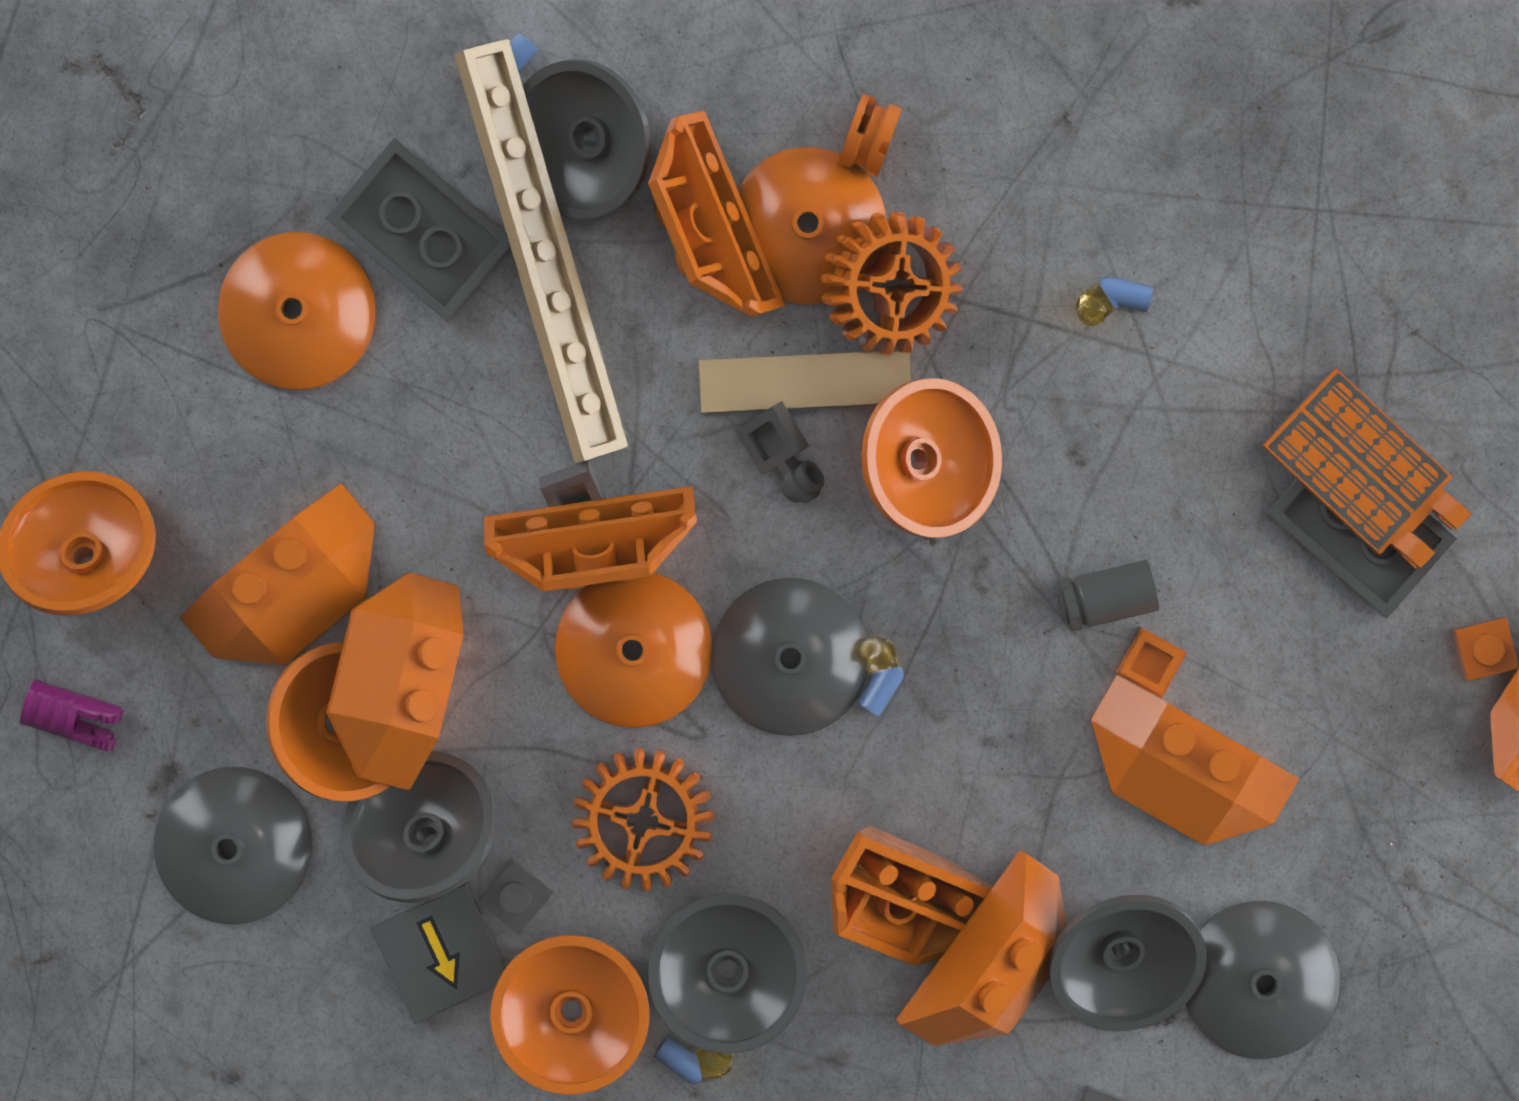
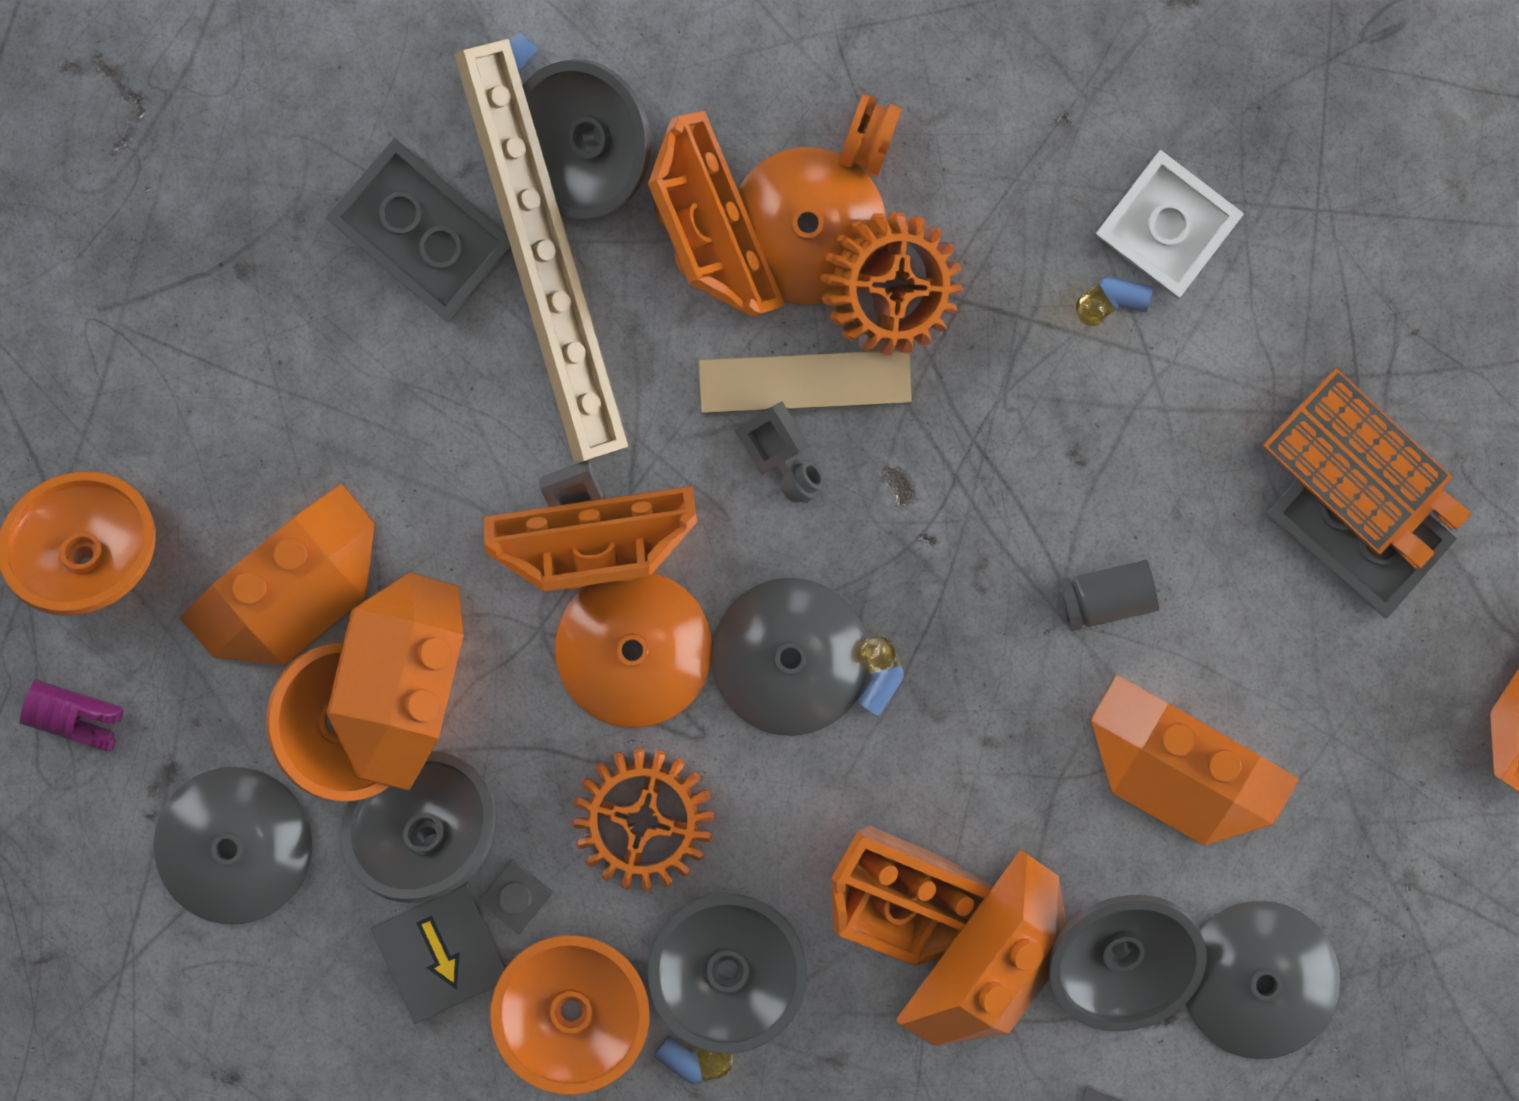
(334, 318): orange dish -> none
(954, 454): orange dish -> none
(1150, 662): orange tile -> none
(1169, 224): none -> white plate
(1485, 648): orange plate -> none

